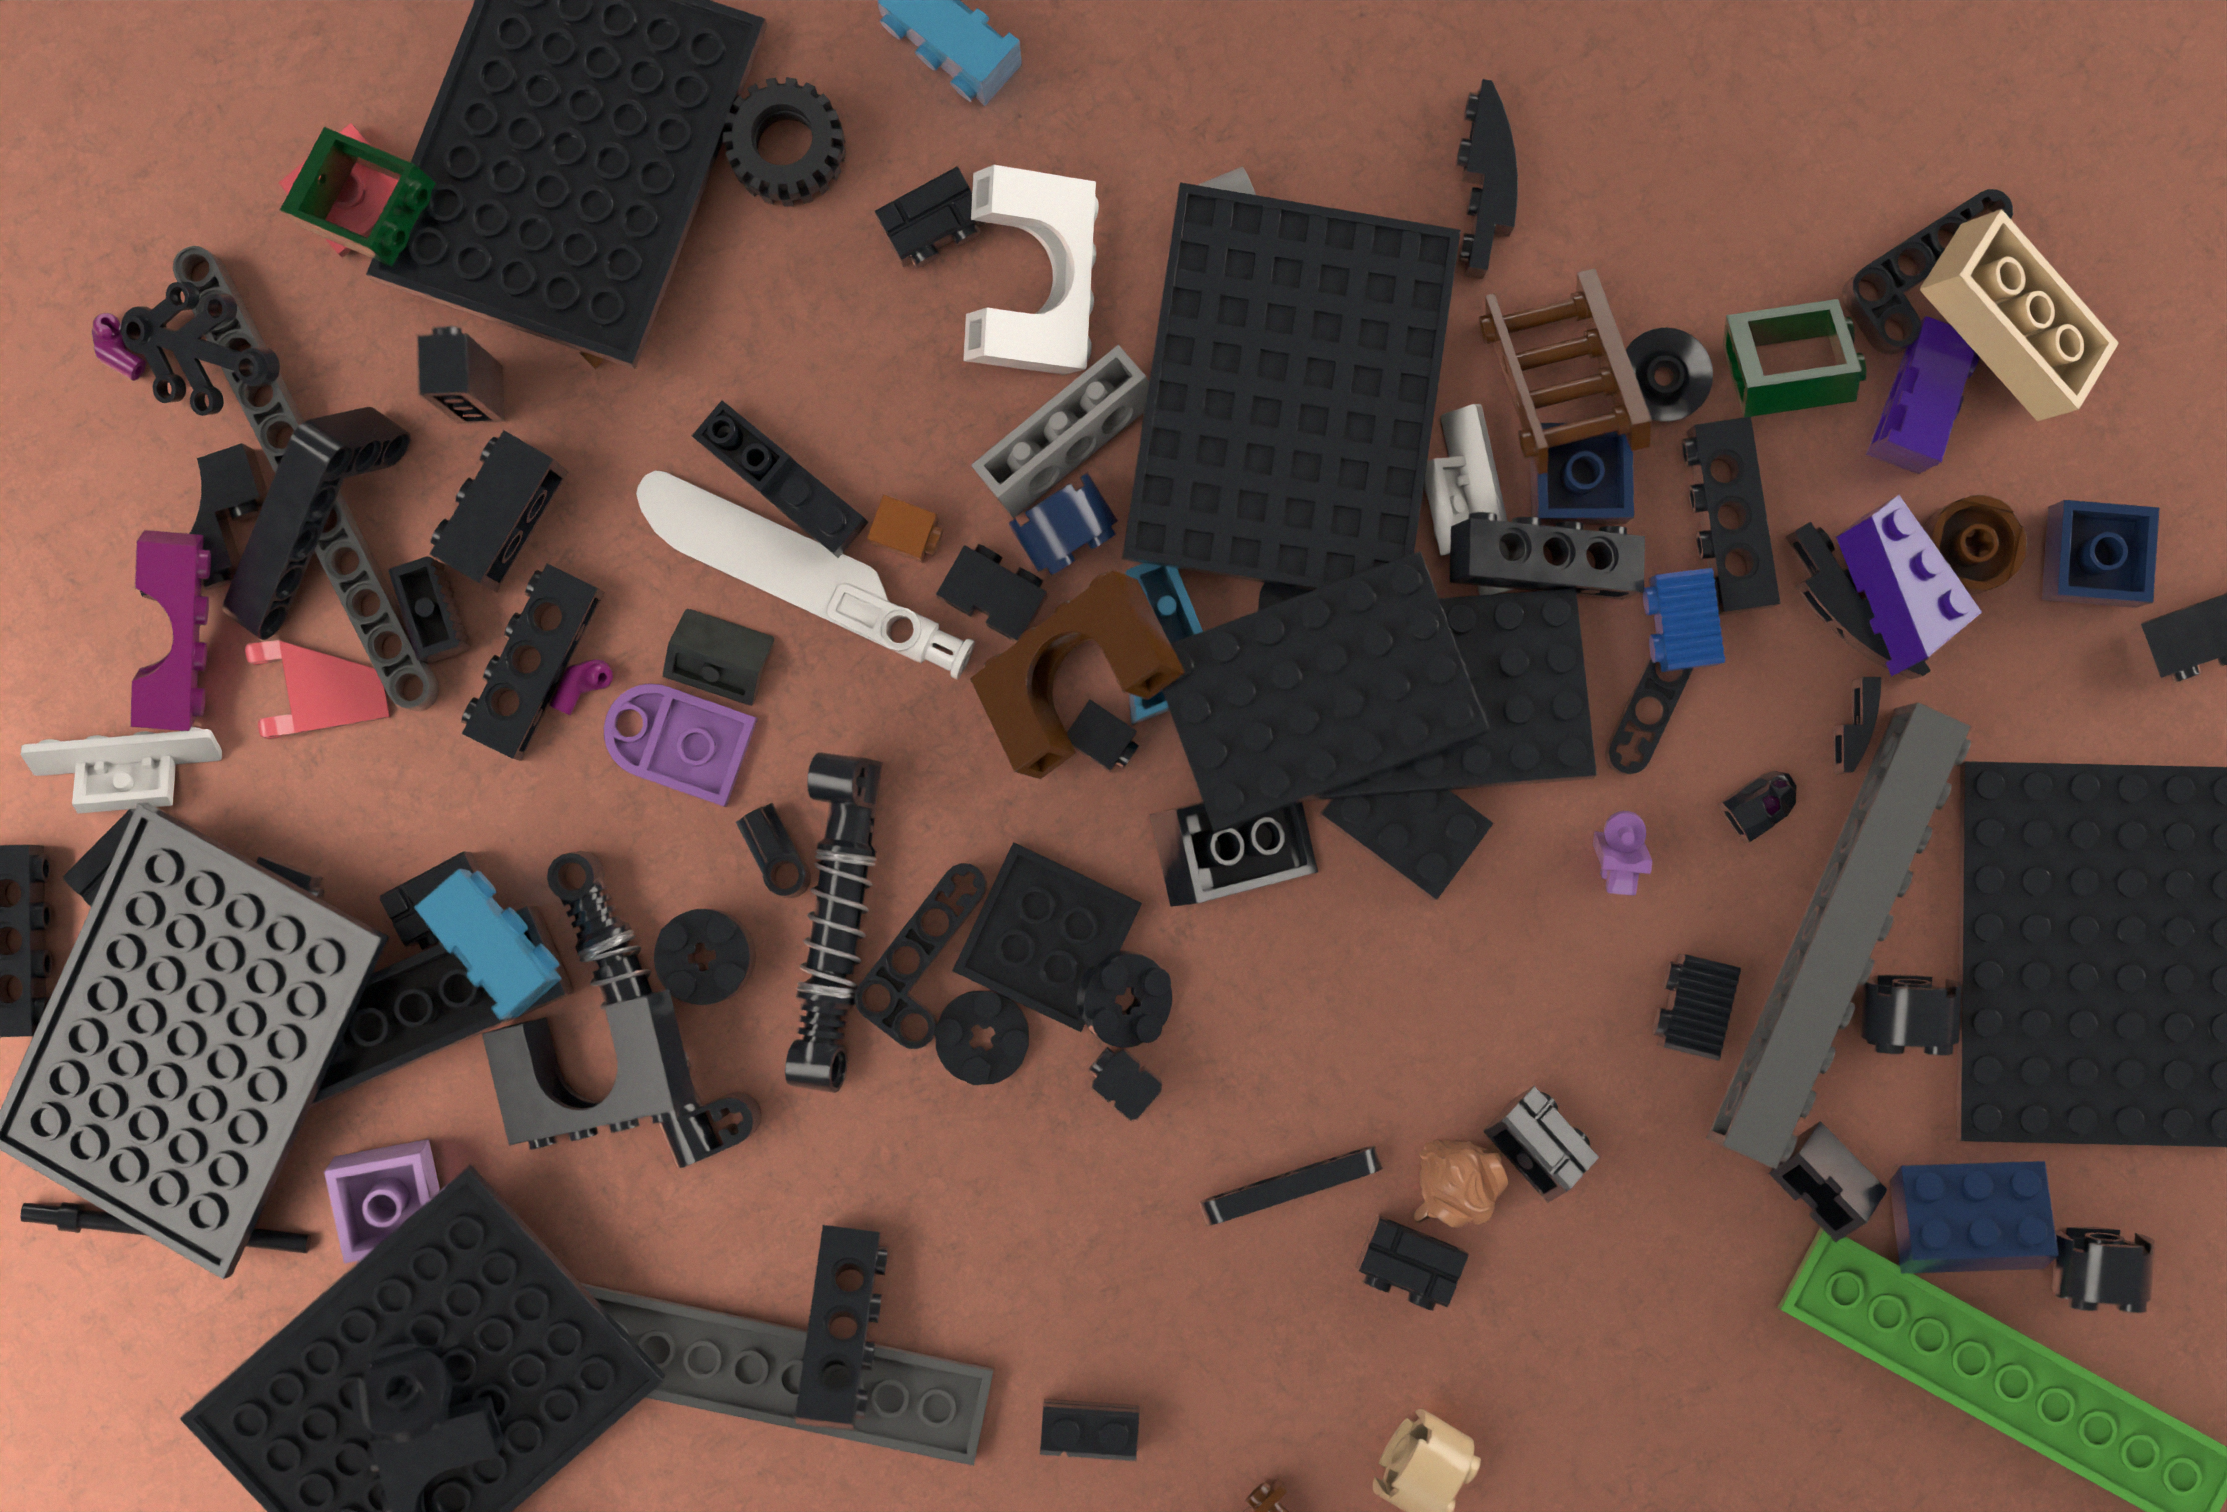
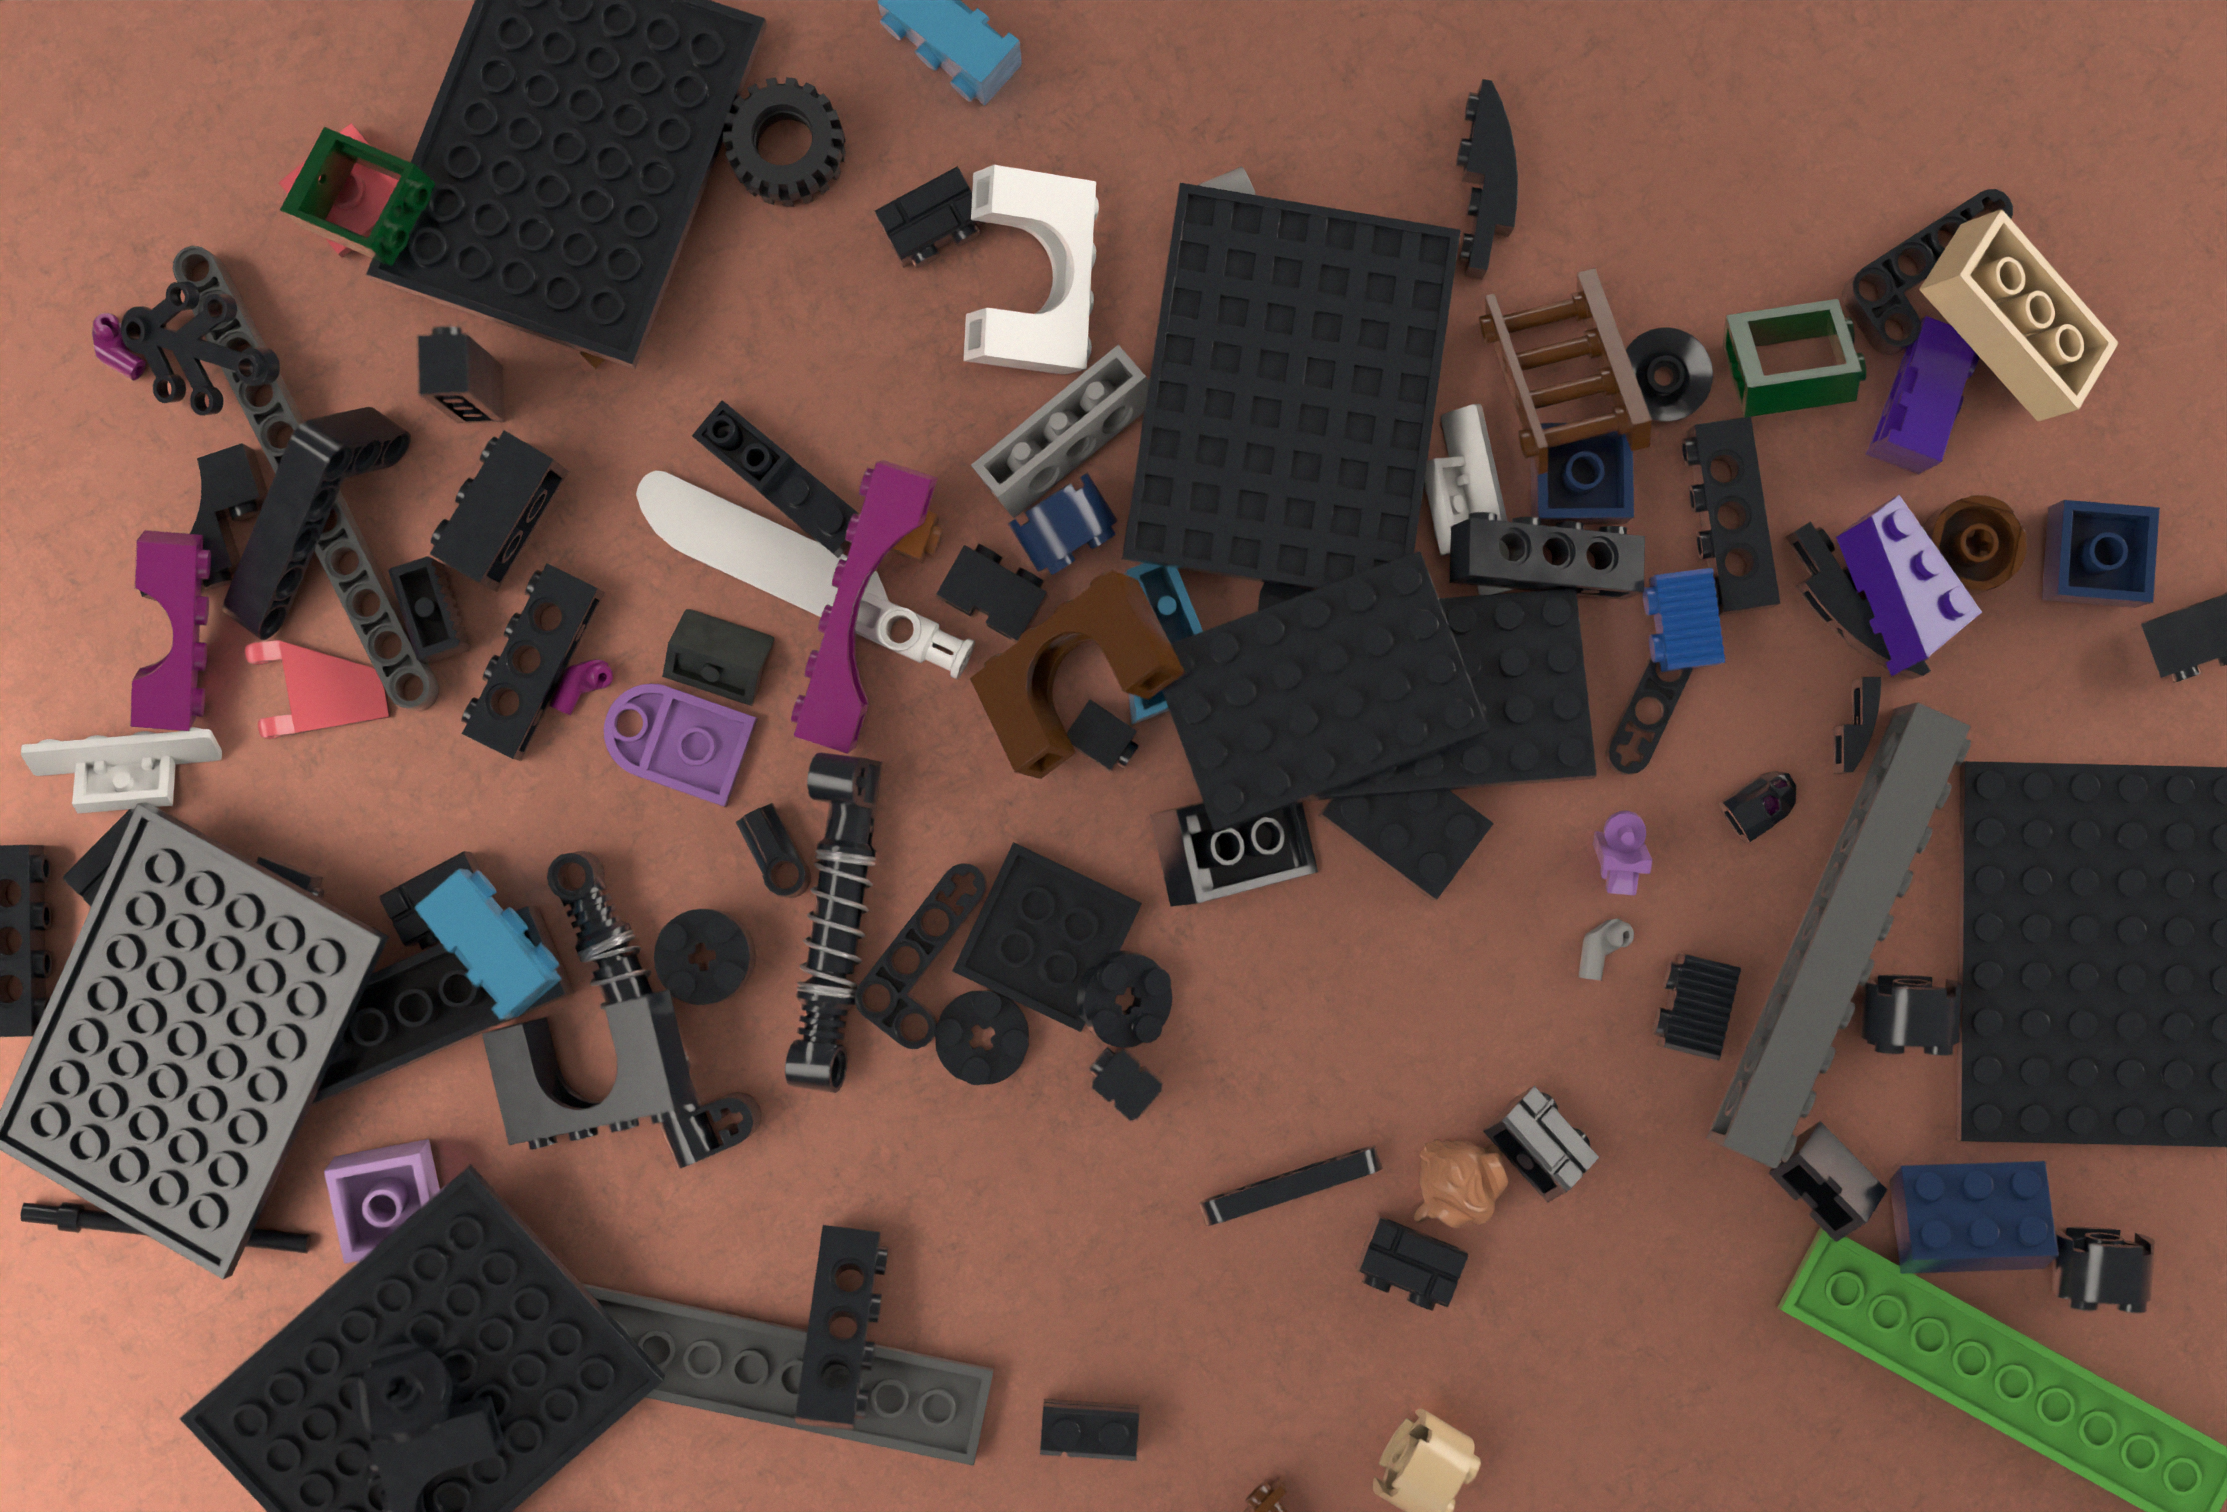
(835, 698): none -> magenta arch
(1600, 943): none -> light grey arm

